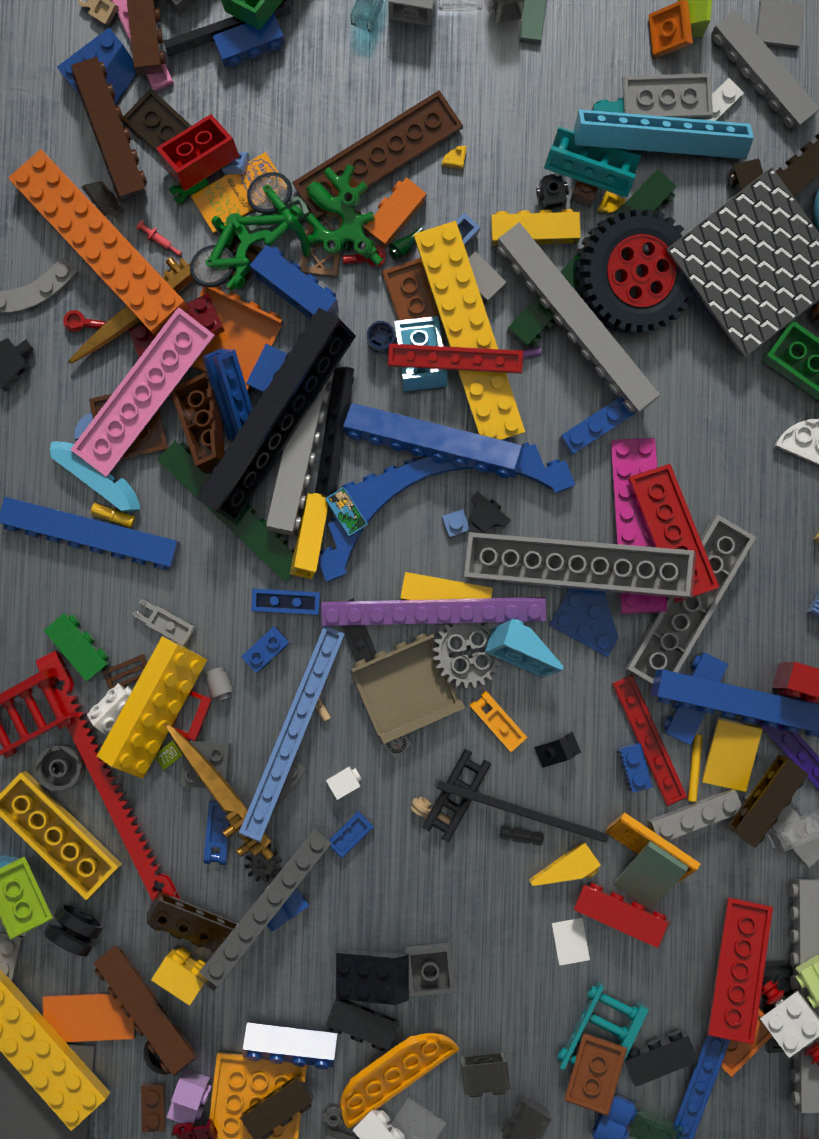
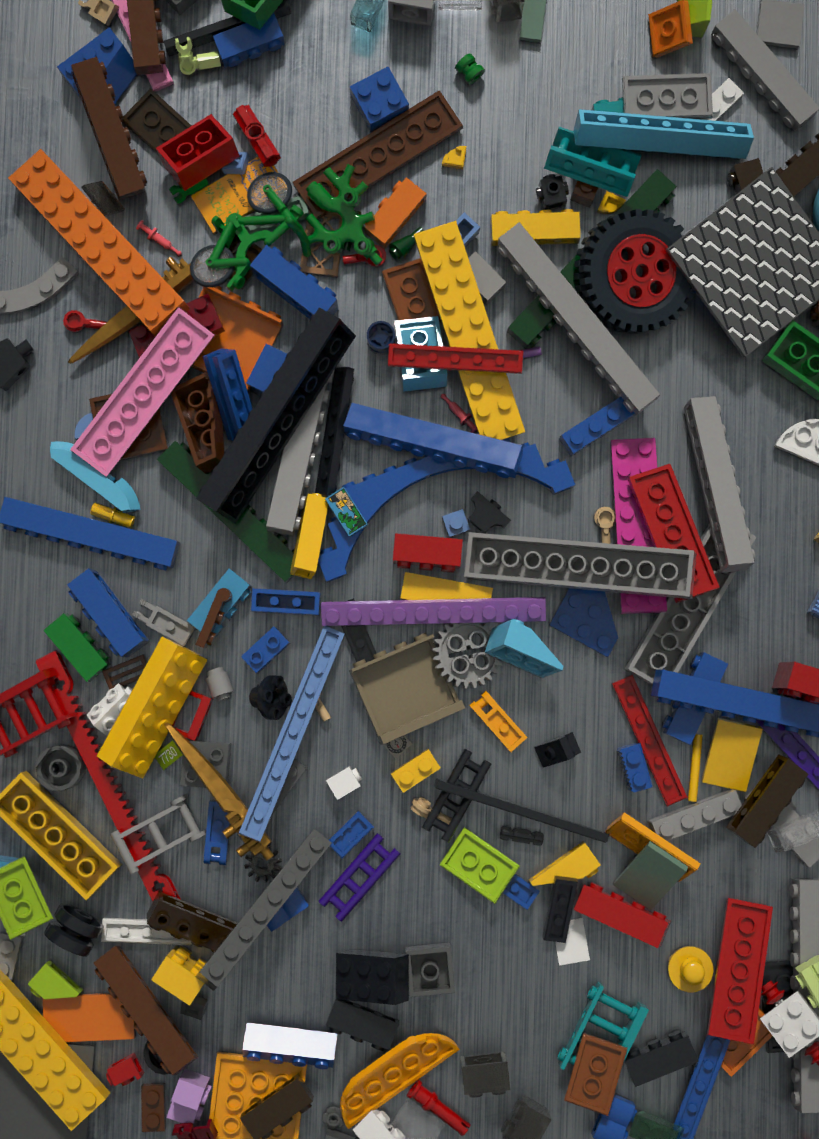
(53, 983): none -> lime slope
(108, 613): none -> blue brick
(124, 1071): none -> red brick
(136, 932): none -> white tile
(188, 63): none -> yellowish green bar
(194, 834): none -> light grey piece
(196, 1008): none -> dark grey plate
(214, 617): none -> reddish brown plate
(239, 590): none -> dark azure brick
(262, 144): none -> red piece
(271, 697): none -> black plate
(345, 877): none -> dark purple bar
(378, 98): none -> blue brick
(415, 770): none -> yellow brick
(427, 552): none -> red brick
(430, 1101): none -> red pin
(464, 418): none -> coral piece
(469, 68): none -> green wheel
(479, 865): none -> lime tile
(521, 891): none -> blue plate
(560, 909): none -> black tile
(605, 520): none -> tan plate
(690, 969): none -> yellow plate
(719, 484): none -> light grey brick

